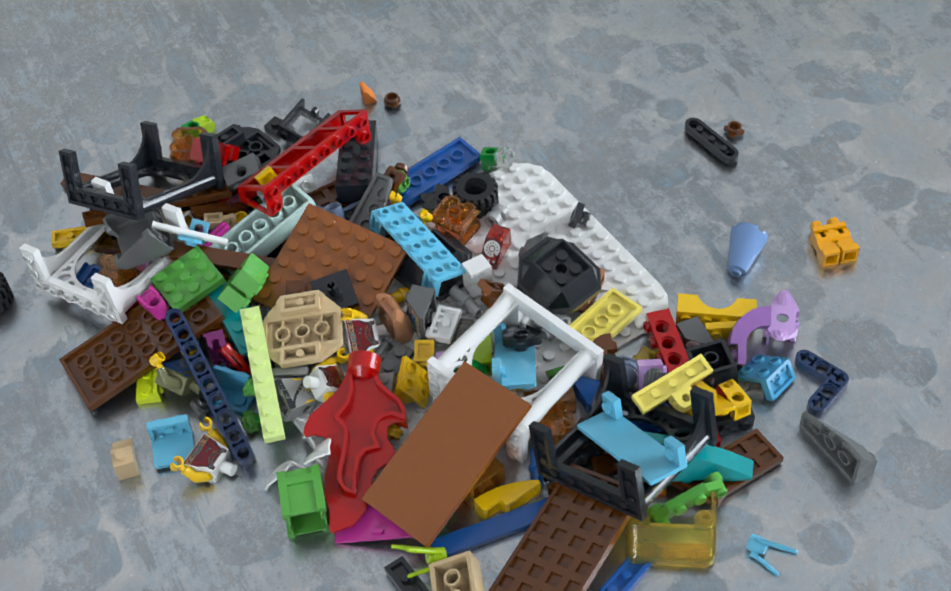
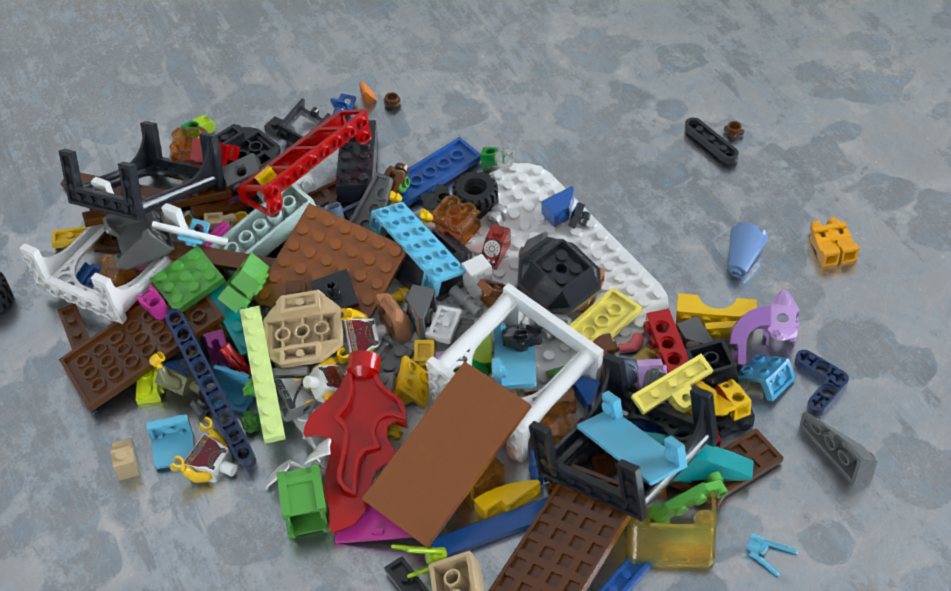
(73, 325): none -> reddish brown plate
(341, 104): none -> blue bracket
(558, 207): none -> blue slope
(633, 345): none -> coral arm

